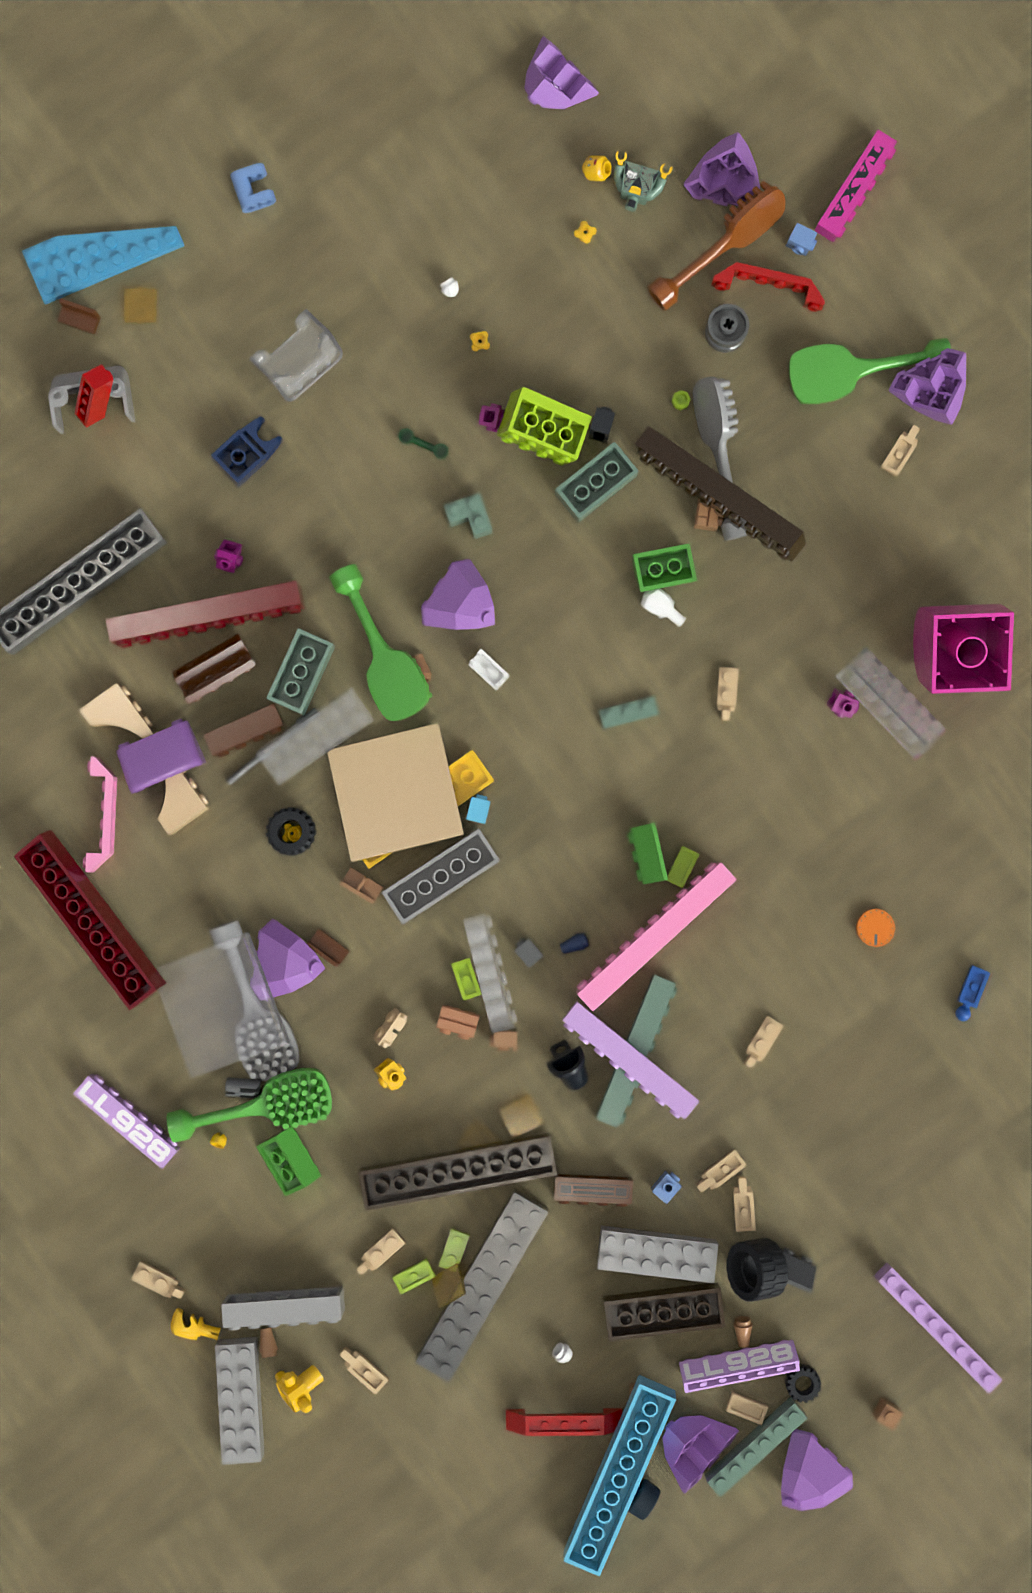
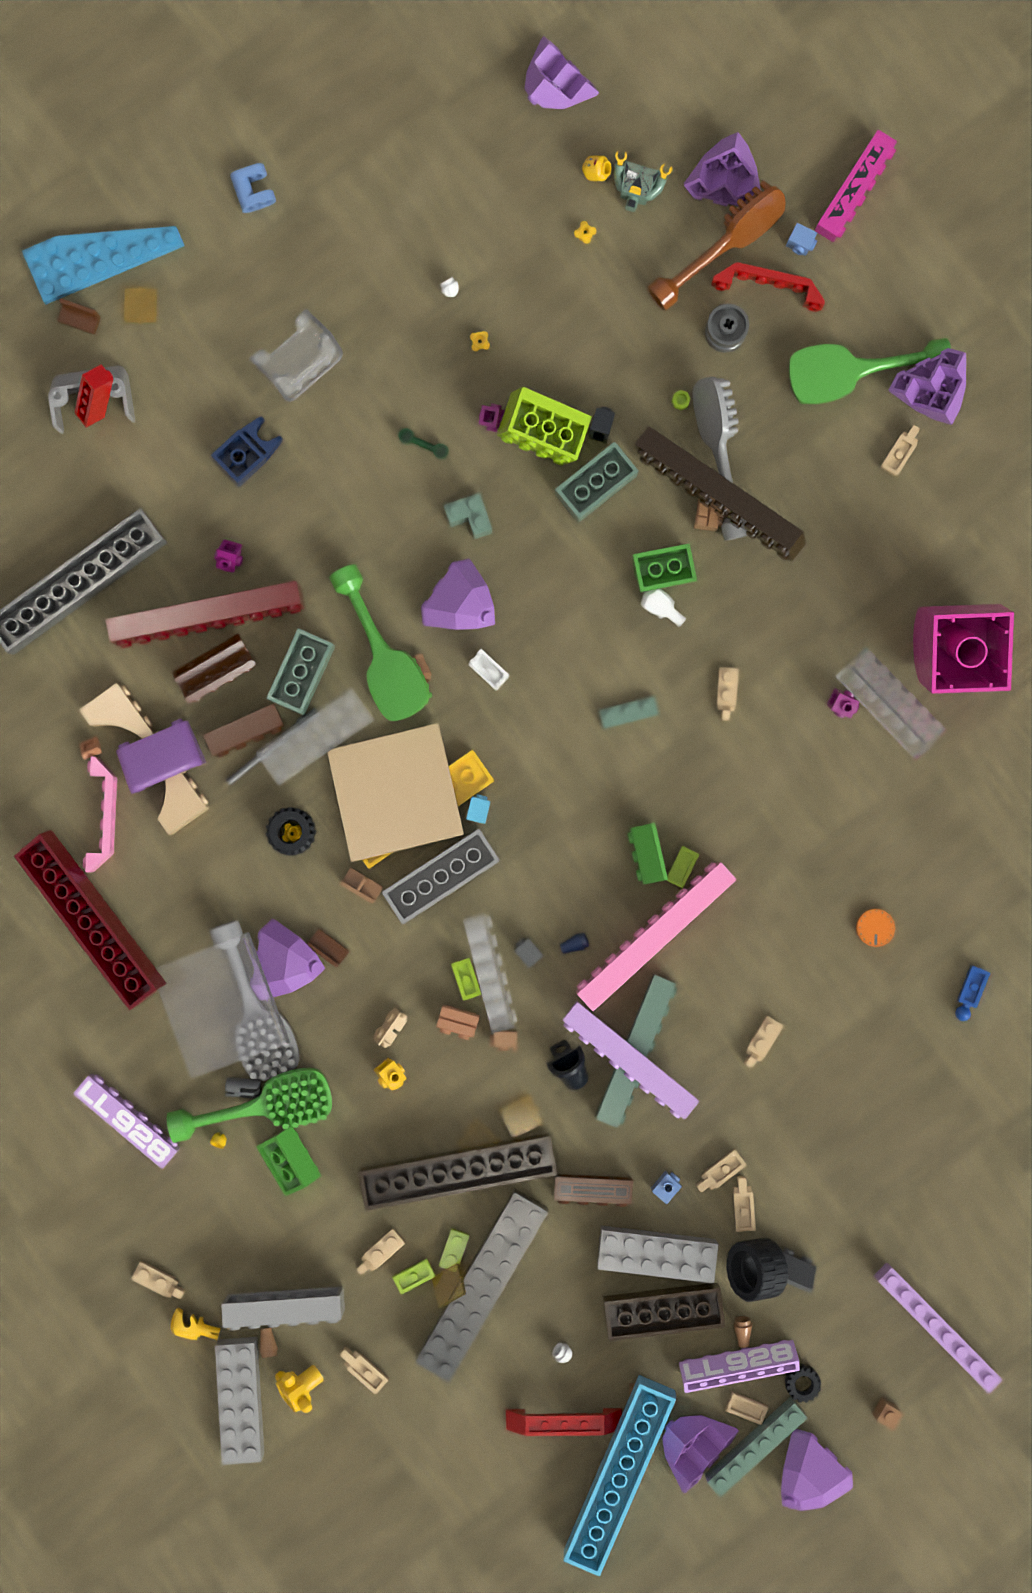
(90, 748): none -> nougat tile
(644, 1499): black wheel -> none

